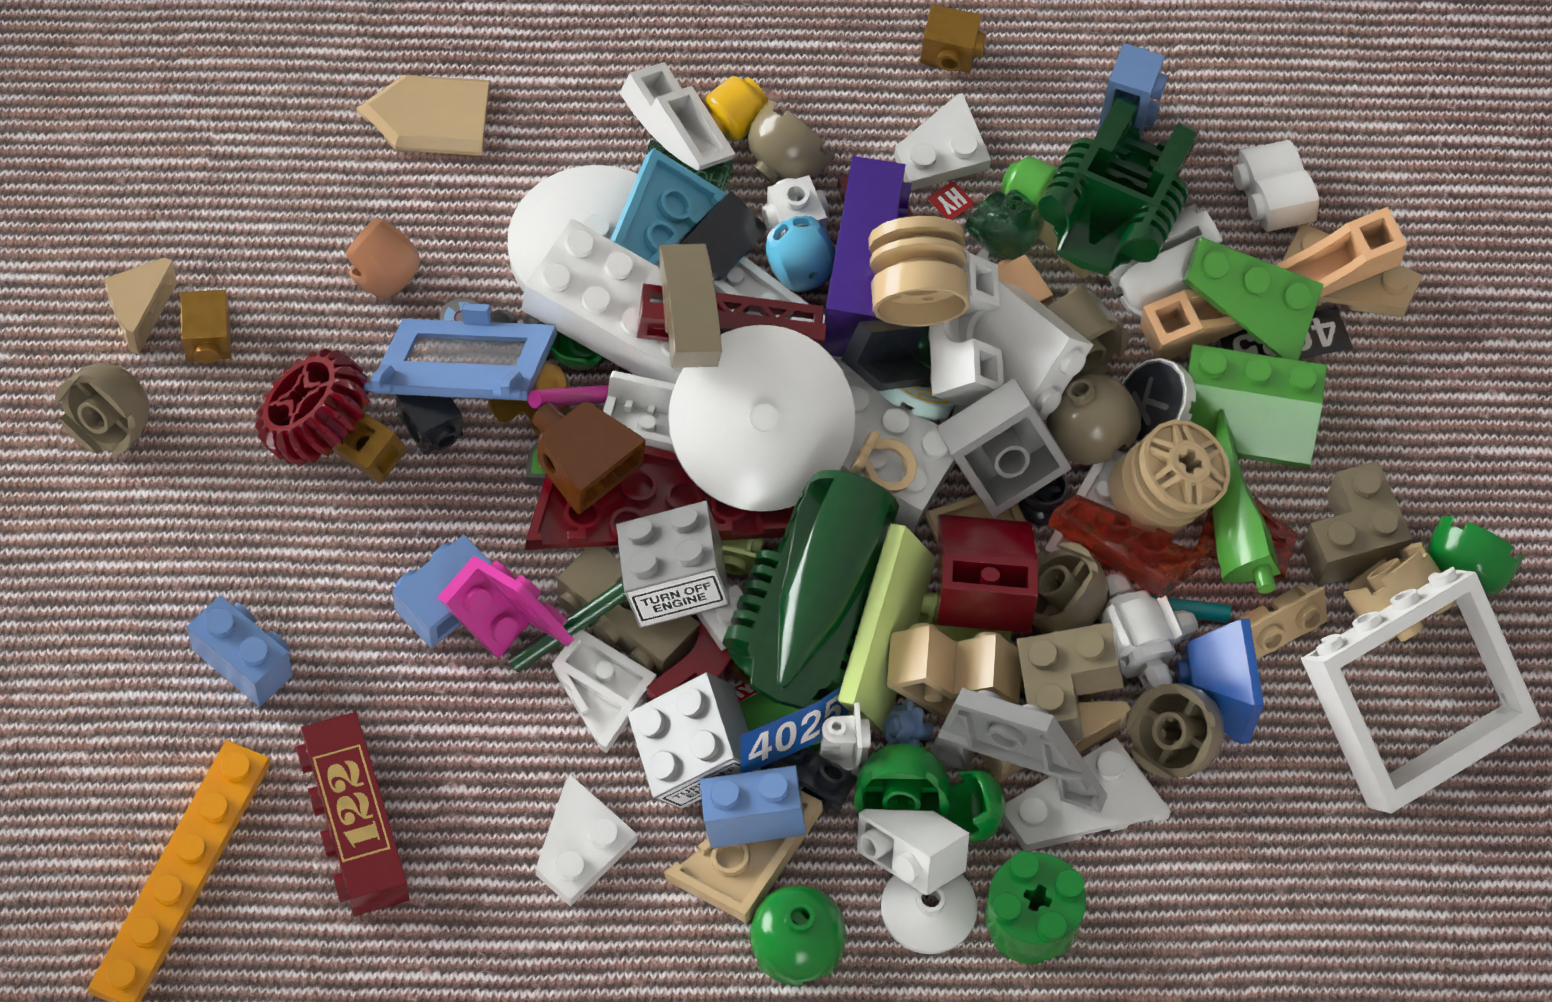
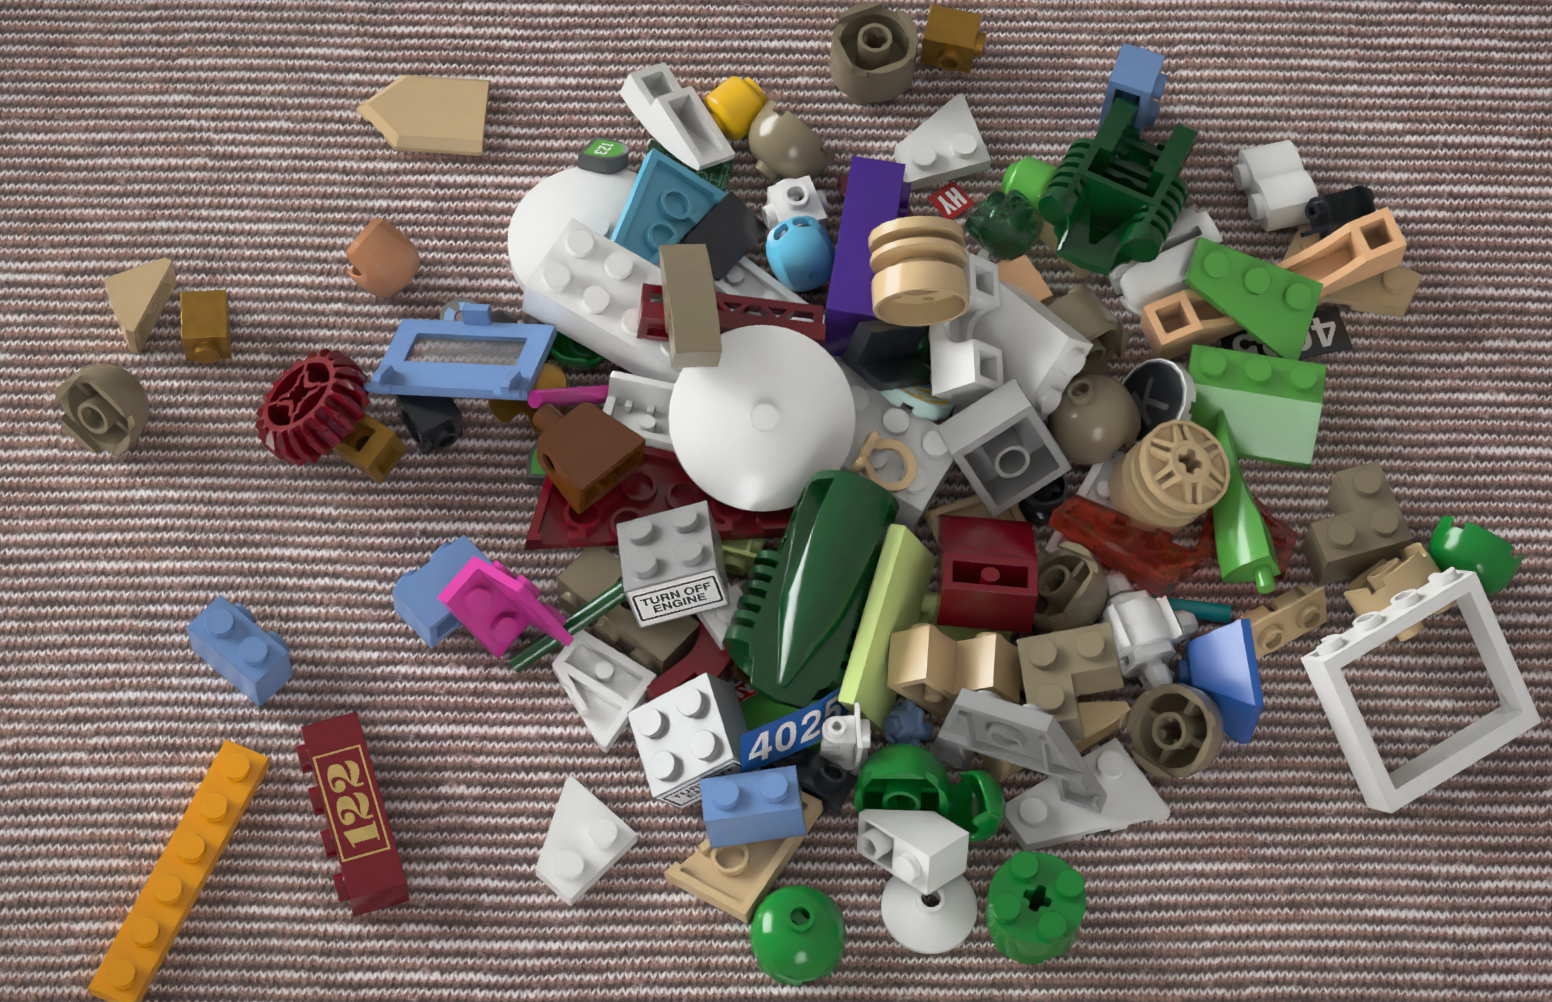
(604, 156): none -> dark grey tile
(873, 53): none -> dark tan brick
(1336, 209): none -> black hinge

